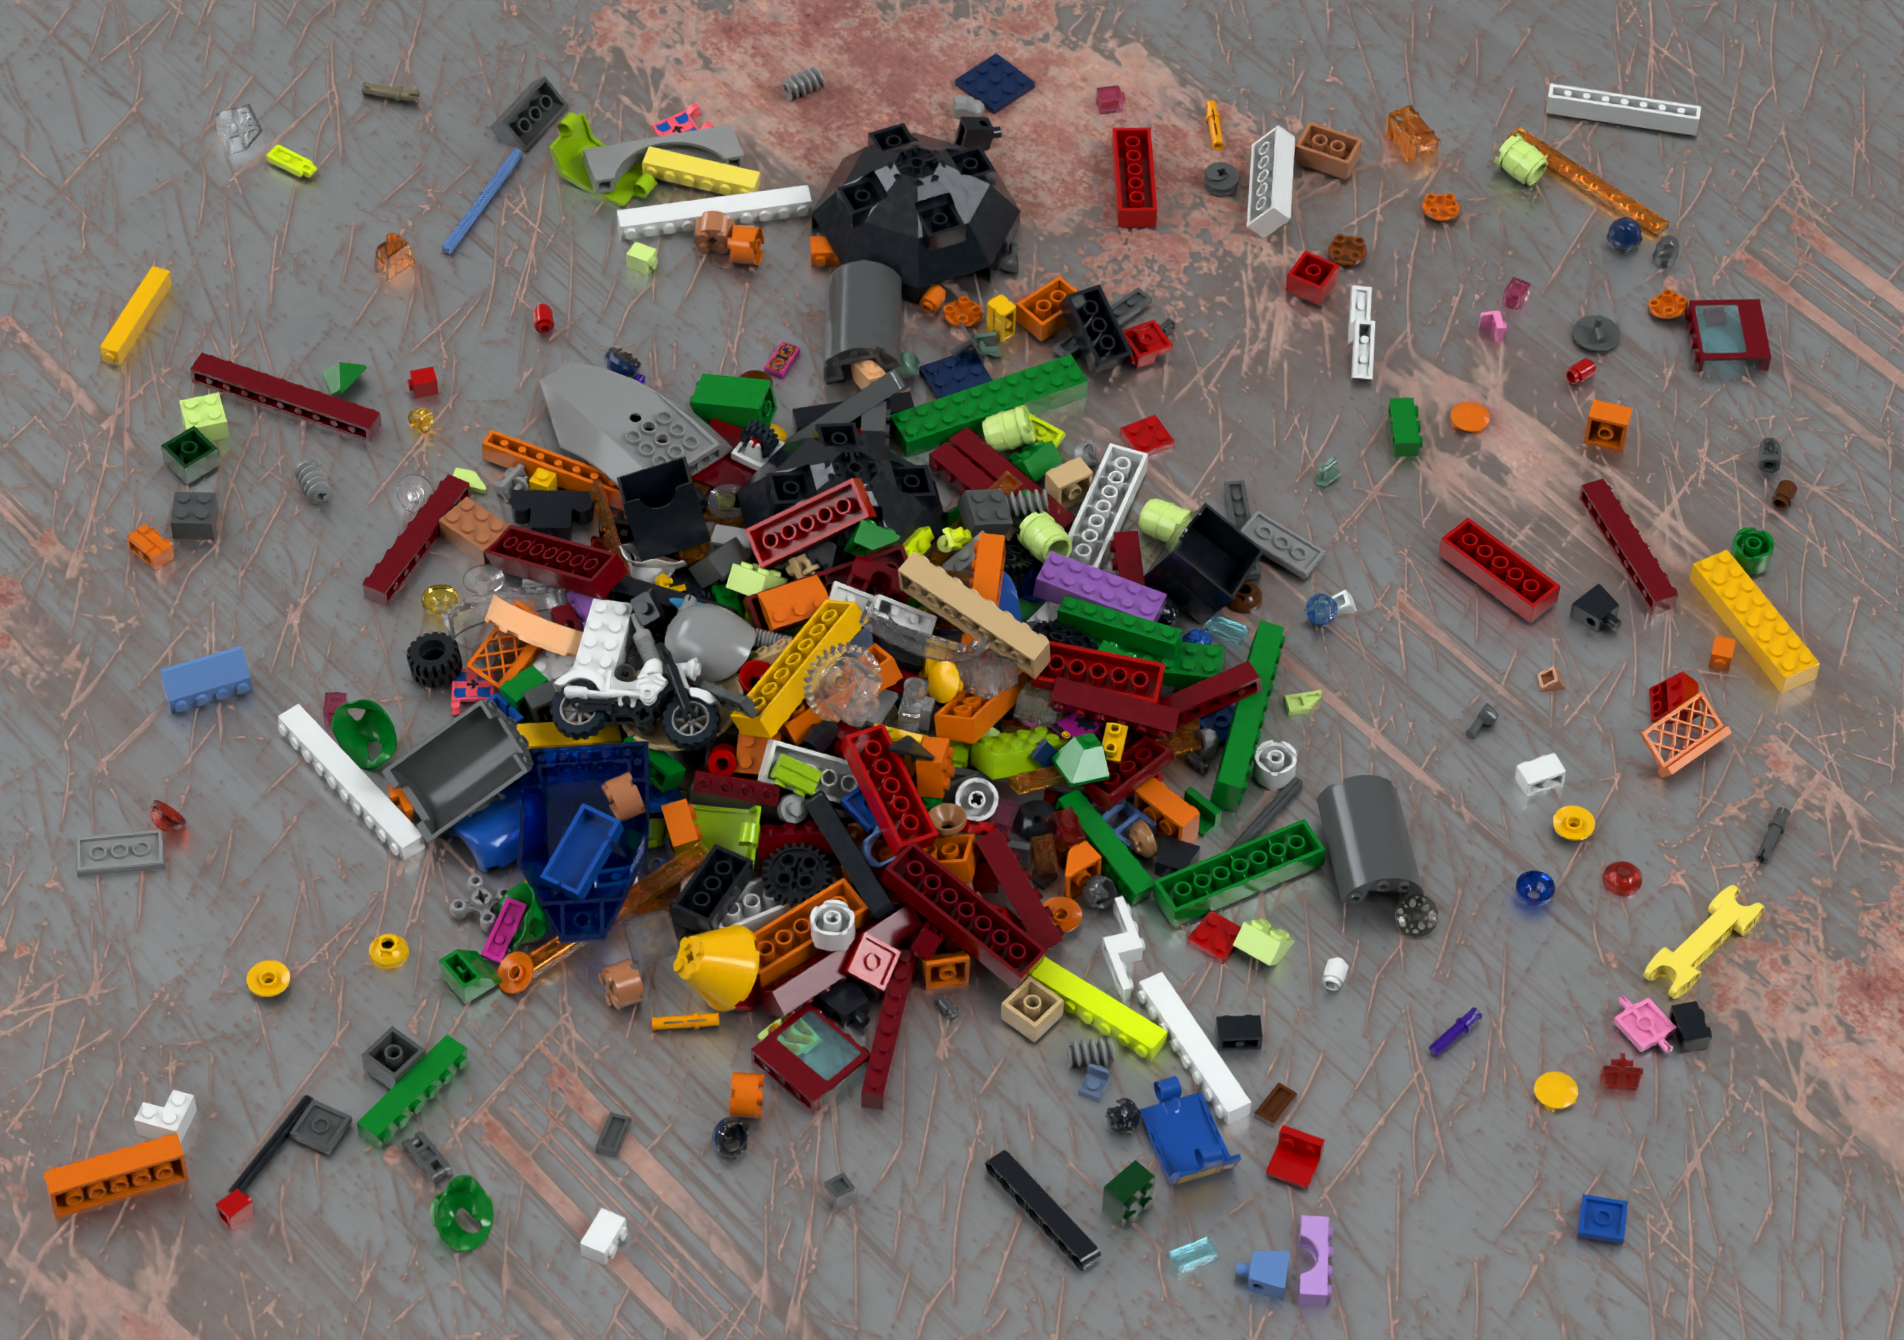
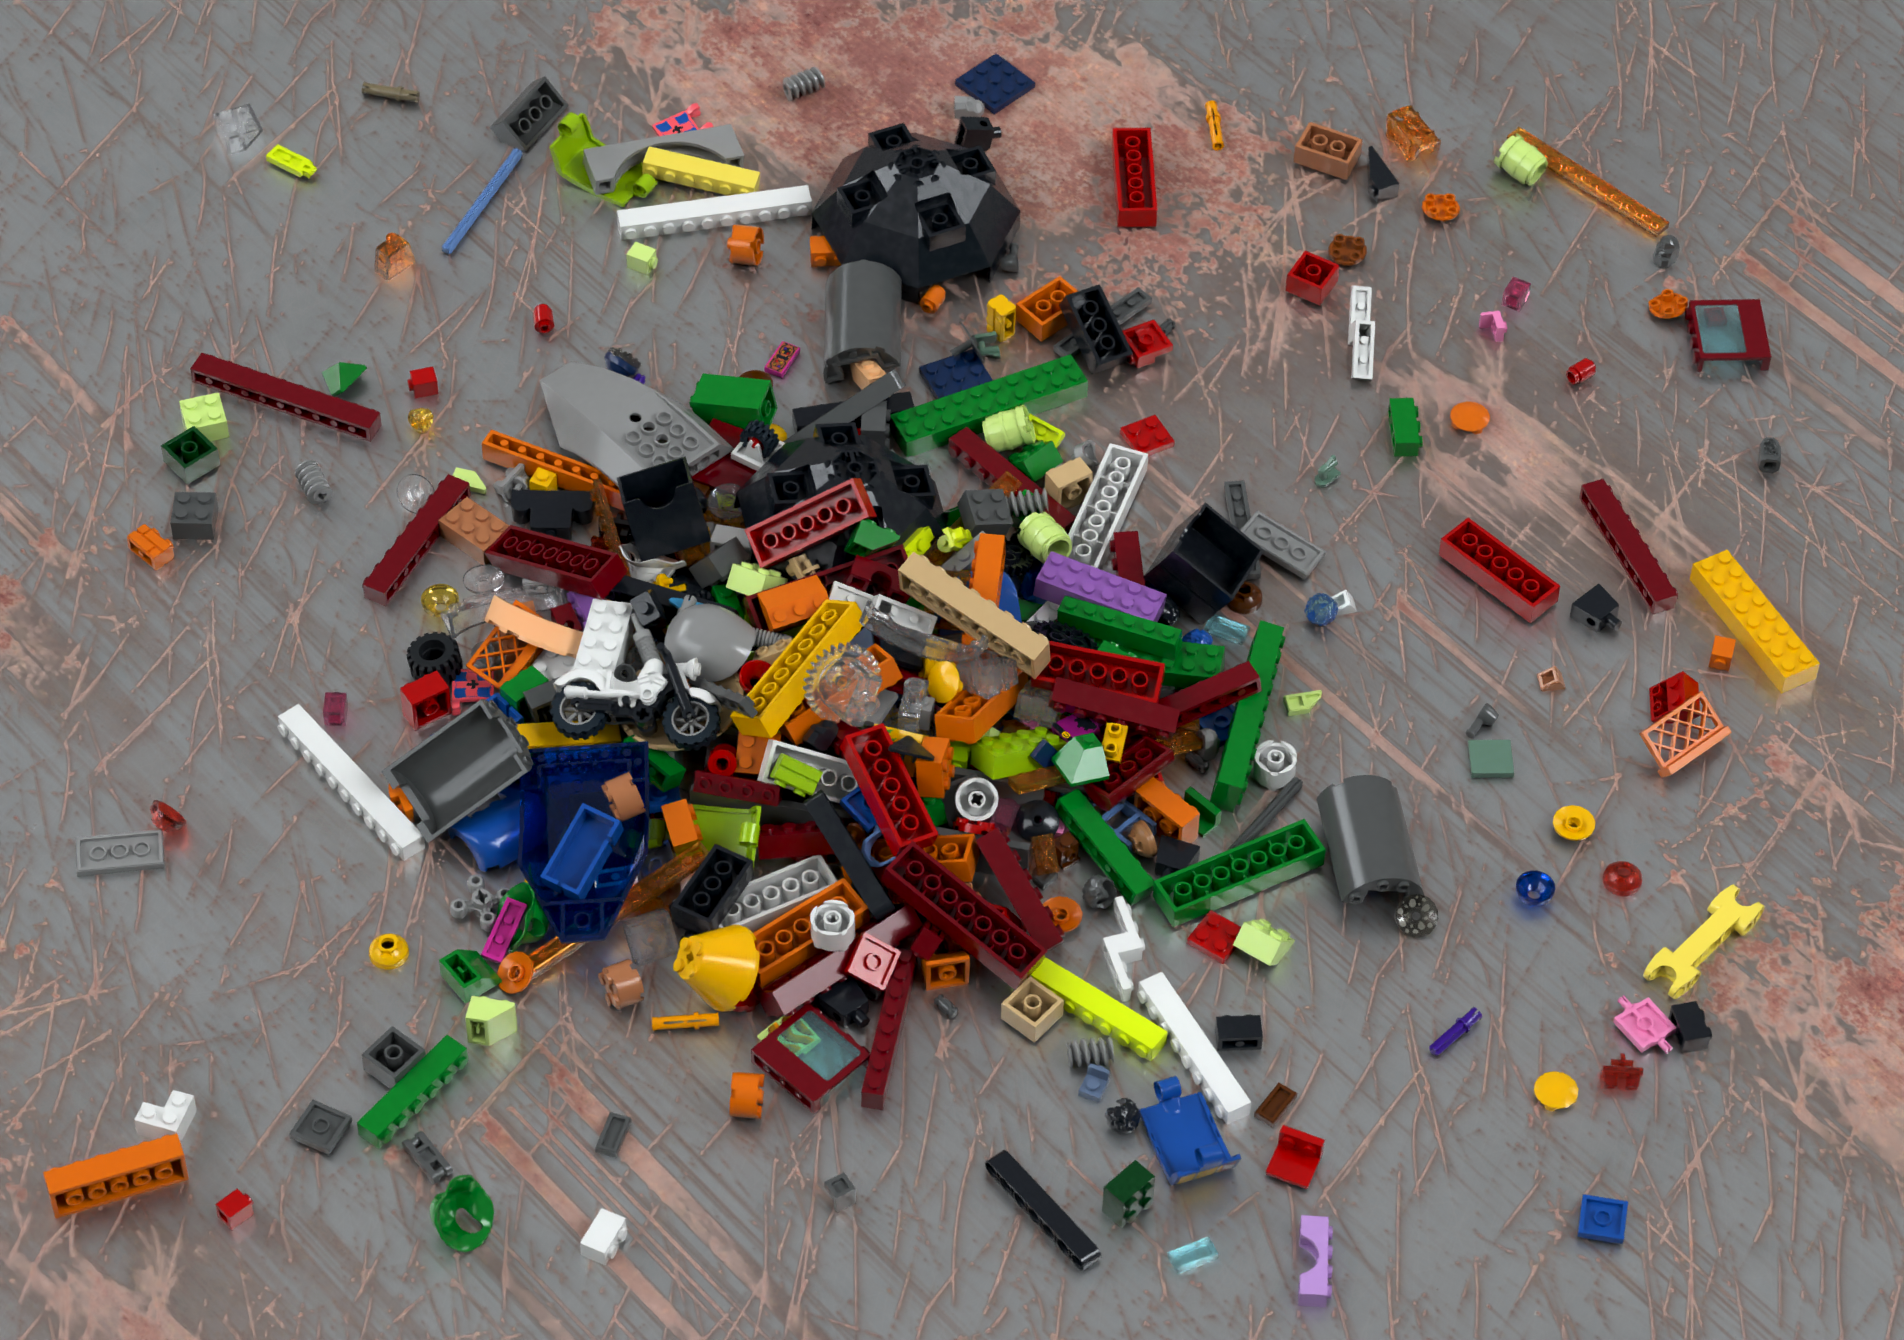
(135, 315): yellow brick -> none
(206, 680): medium blue slope -> none
(265, 972): yellow dish -> none
(271, 1146): black axle -> none
(372, 727): green piece -> none
(425, 700): none -> red brick
(490, 1020): none -> yellowish green slope
(713, 232): nougat brick -> none
(730, 1137): clear smoke hair -> none
(777, 872): black gear -> none
(792, 808): light grey piece -> none
(909, 365): sand green head -> none
(948, 814): medium nougat piece -> none
(957, 470): dark red brick -> none
(963, 311): orange dish -> none
(985, 879): red brick -> none
(1069, 826): clear red hips -> none
(1081, 865): orange slope -> none
(1109, 99): clear pink brick -> none
(1161, 518): yellowish green piece -> none
(1221, 179): dark grey piece -> none
(1266, 1273): medium blue torso -> none
(1271, 182): white brick -> none
(1334, 974): white brick -> none
(1381, 181): none -> black slope
(1490, 759): none -> sand green tile
(1540, 774): white brick -> none
(1596, 333): dark grey shield -> none
(1608, 425): orange brick -> none
(1623, 109): white brick -> none
(1624, 234): dark blue hair -> none
(1752, 550): green brick -> none
(1775, 828): dark grey pin -> none
(1784, 494): reddish brown brick -> none

